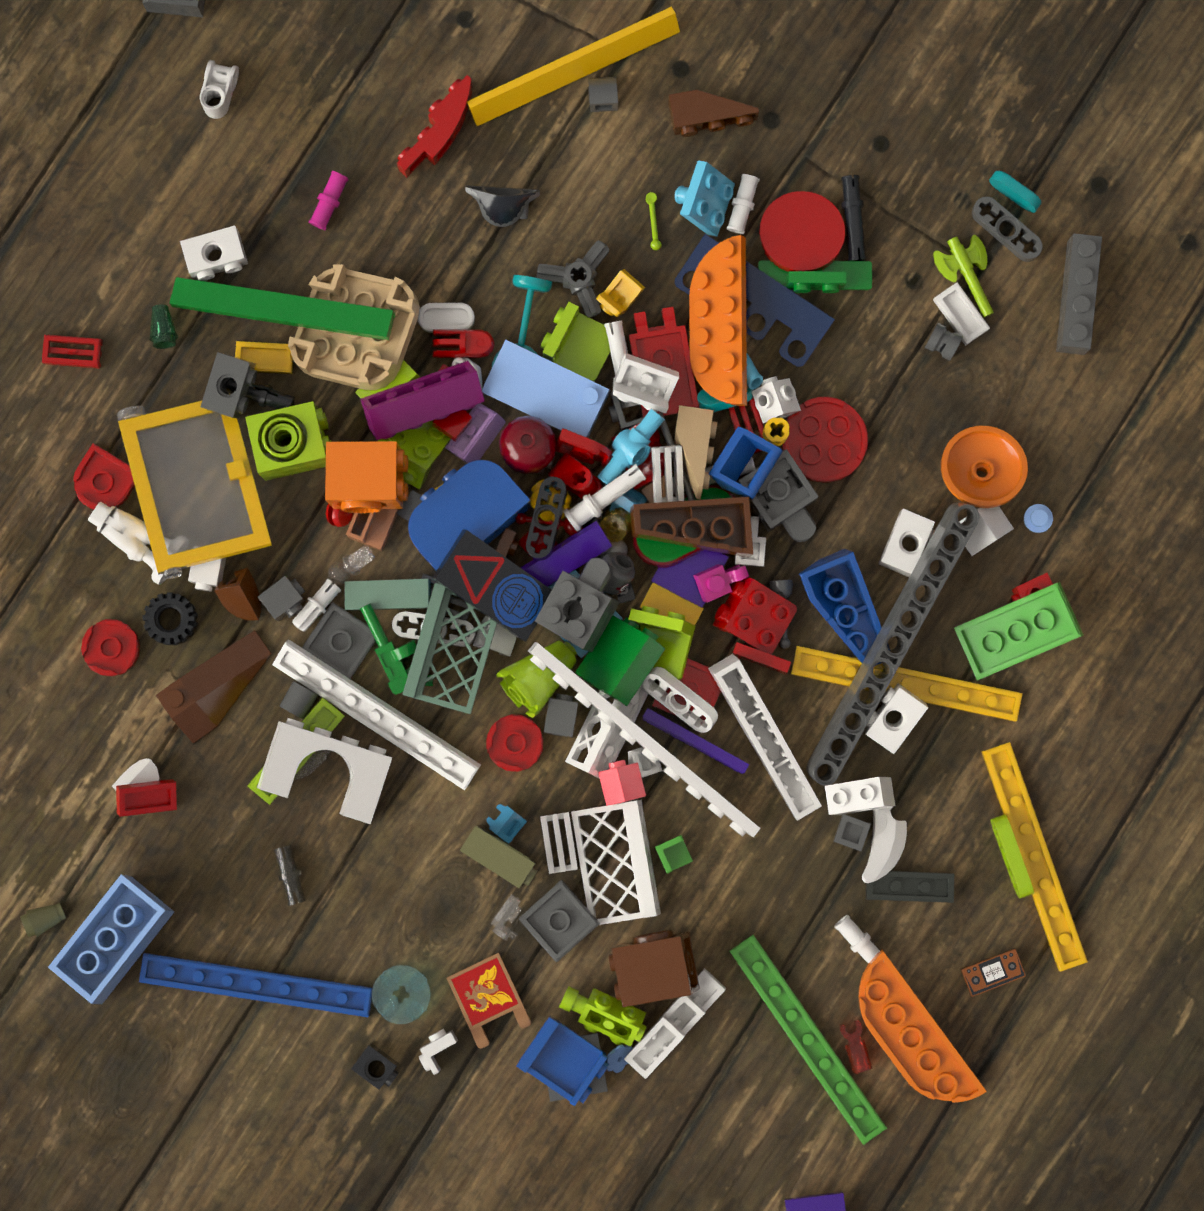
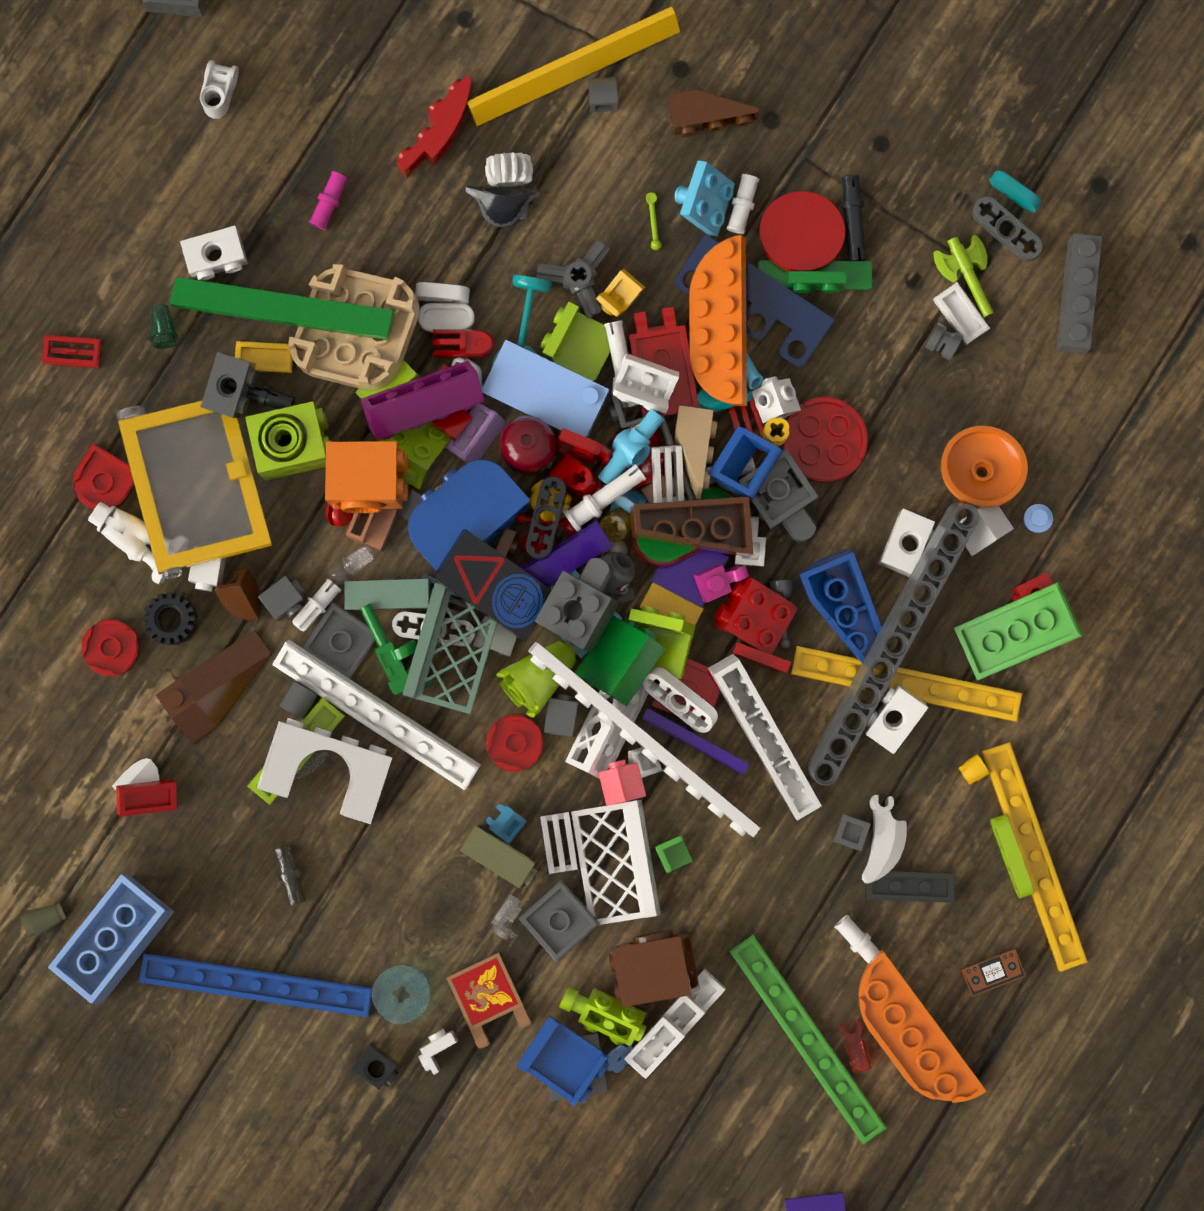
(442, 293): none -> white beam
(509, 169): none -> white gear
(860, 795): white brick -> none
(974, 769): none -> yellow hose

